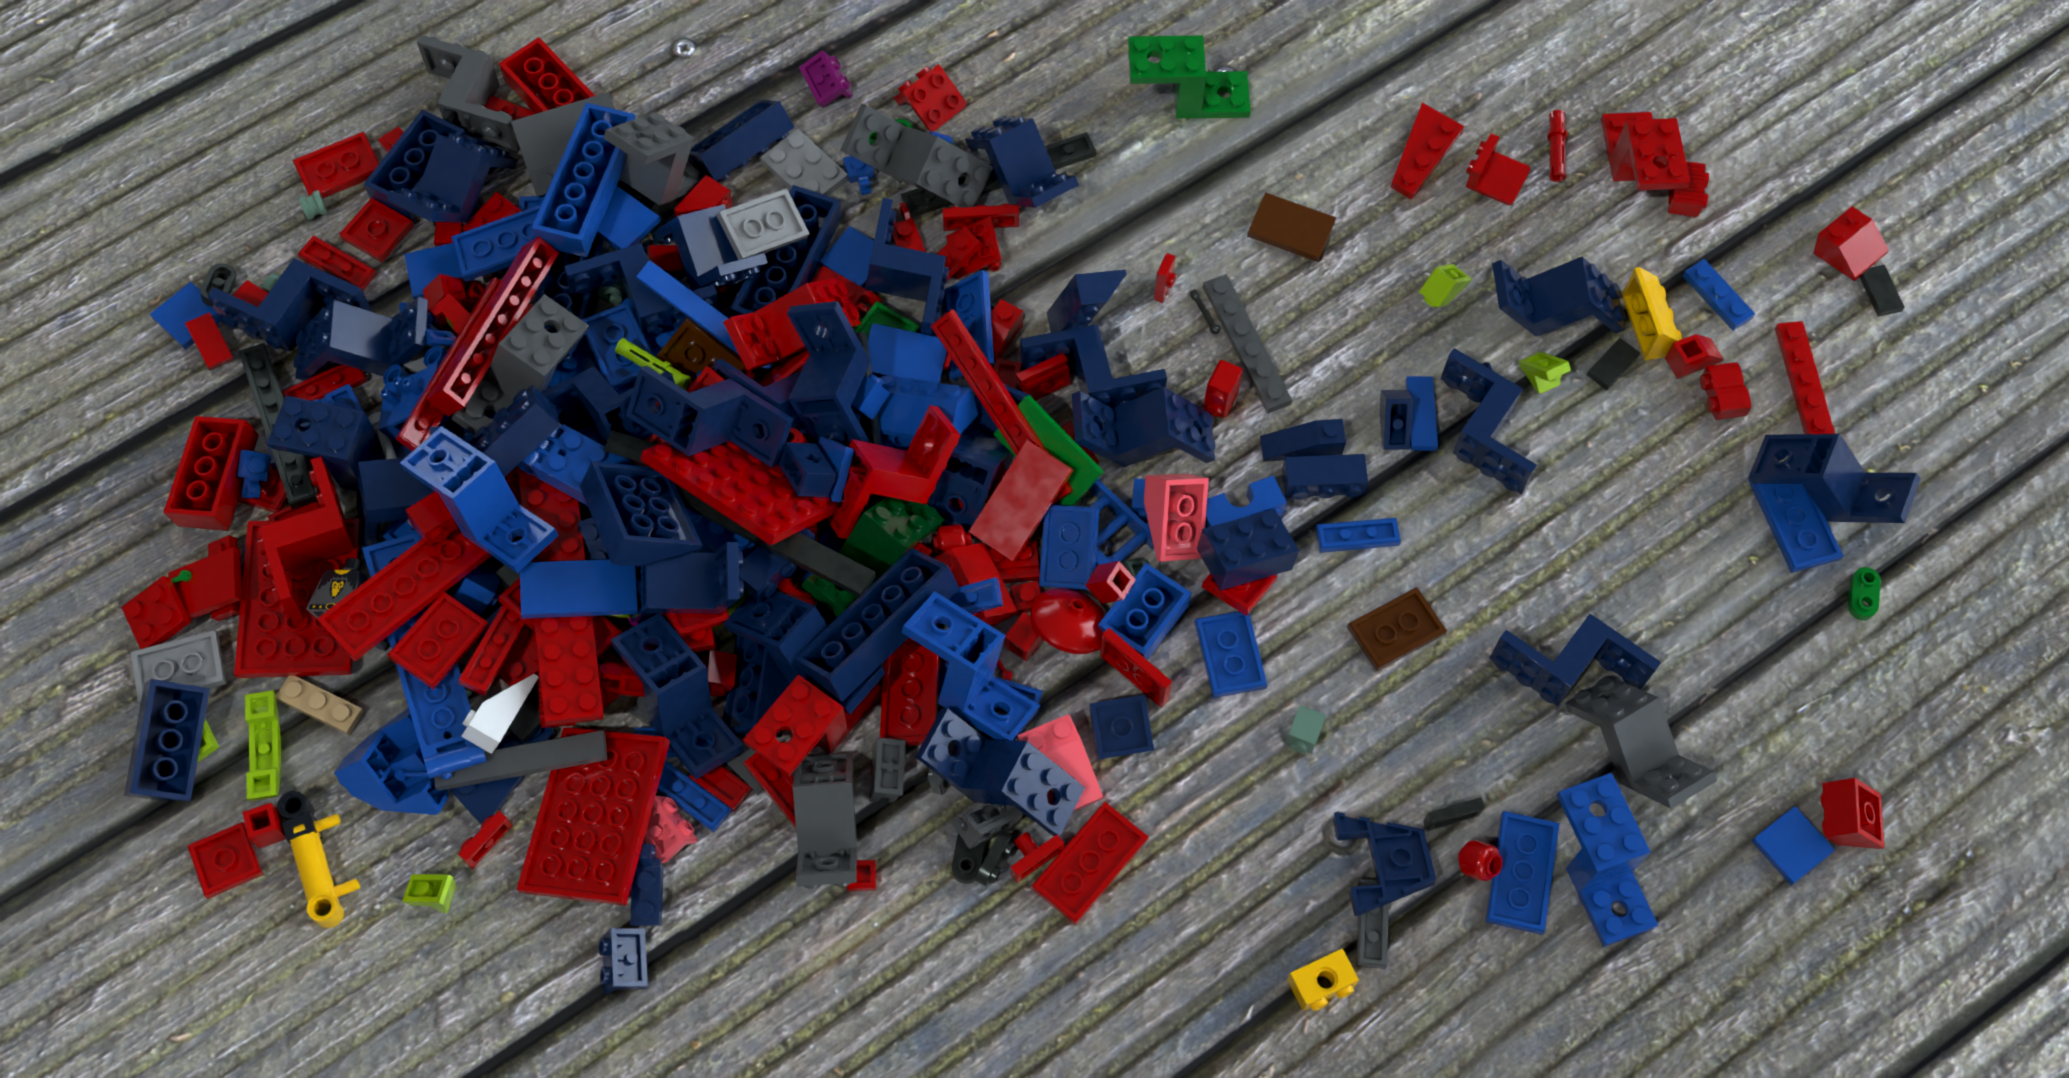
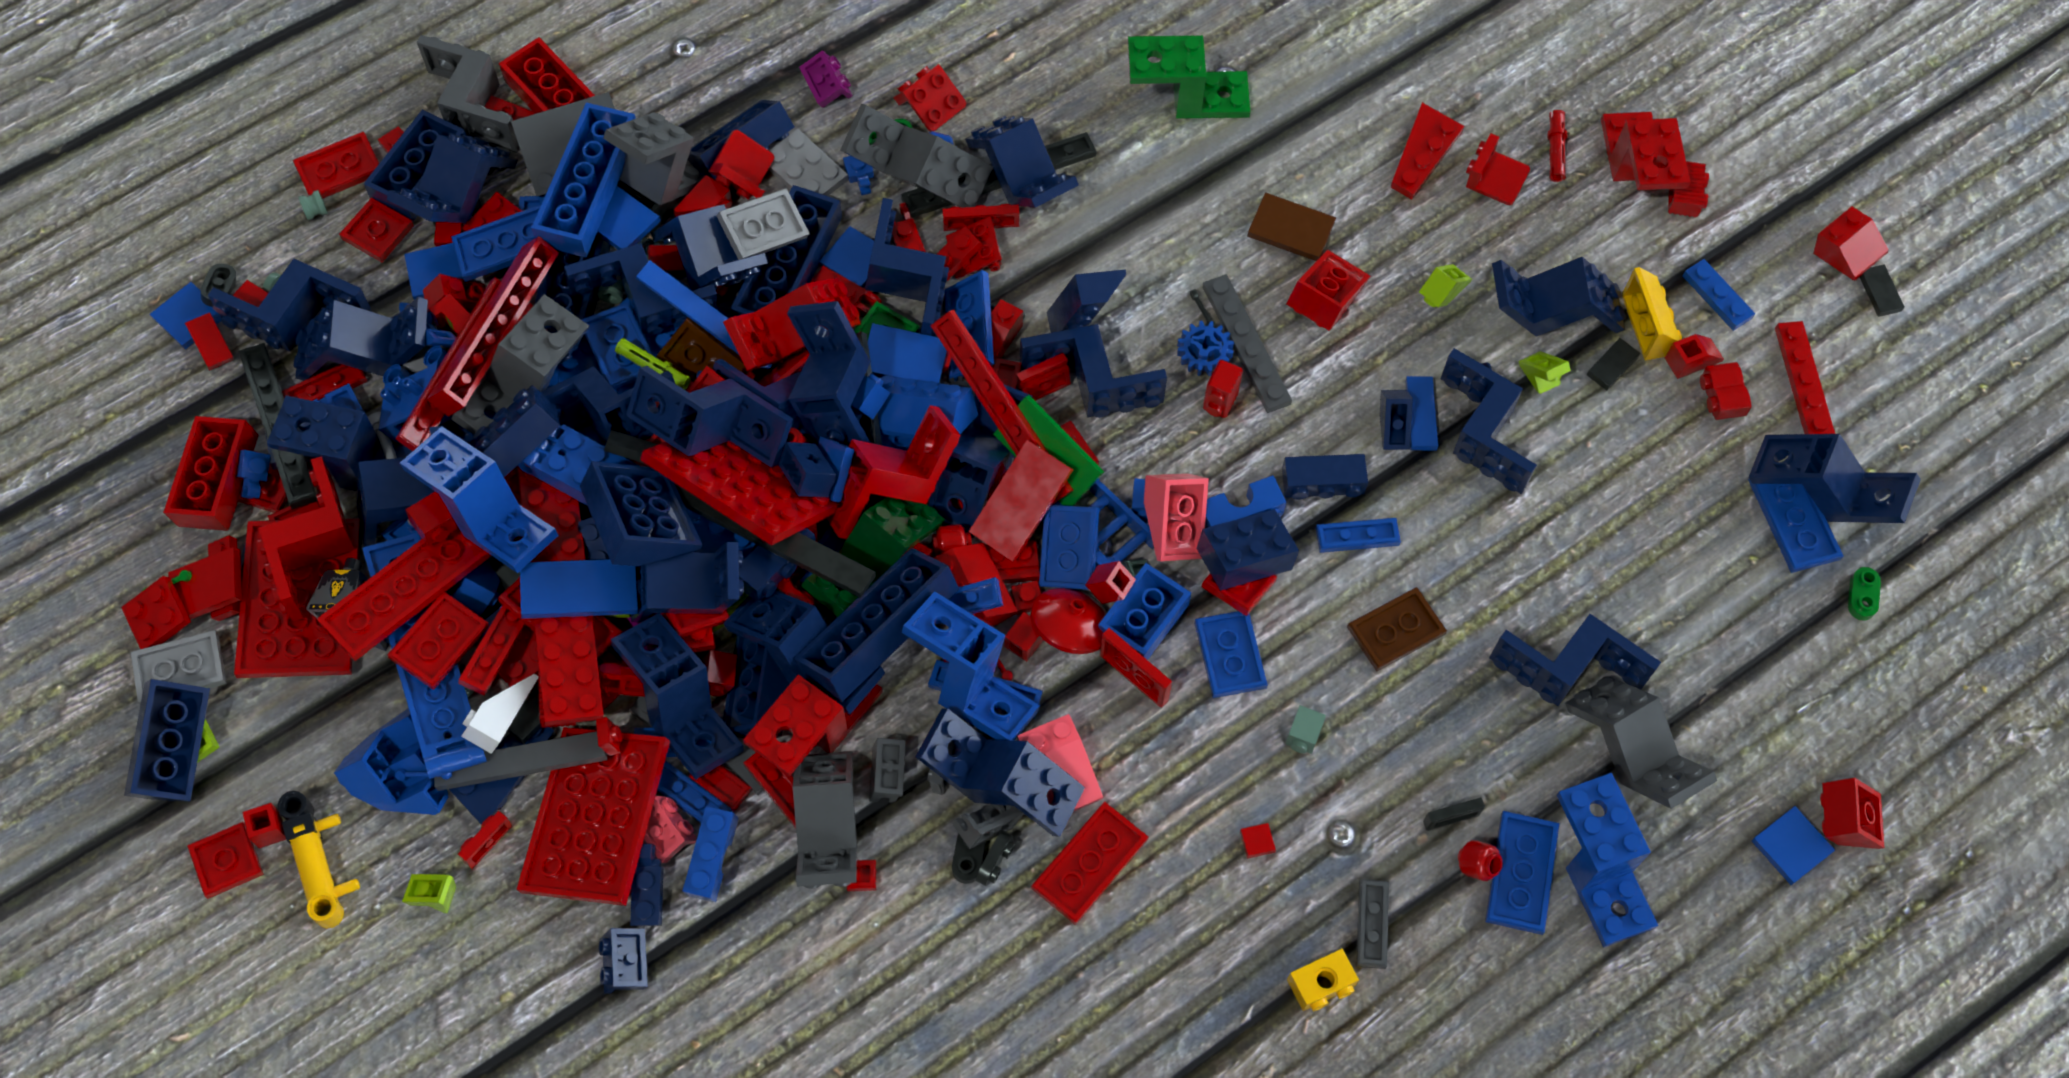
(264, 745): lime slope -> none
(319, 704): tan plate -> none
(336, 263): red tile -> none
(608, 736): none -> red plate
(705, 868): none -> blue arch
(742, 165): none -> red bracket
(910, 693): red plate -> none
(1034, 855): red tile -> none
(1121, 727): dark blue hinge -> none
(1143, 427): dark blue bracket -> none
(1165, 277): red plate -> none
(1193, 342): none -> blue gear
(1257, 840): none -> red tile
(1307, 439): dark blue slope -> none
(1327, 290): none -> red slope
(1398, 858): dark blue wing -> none

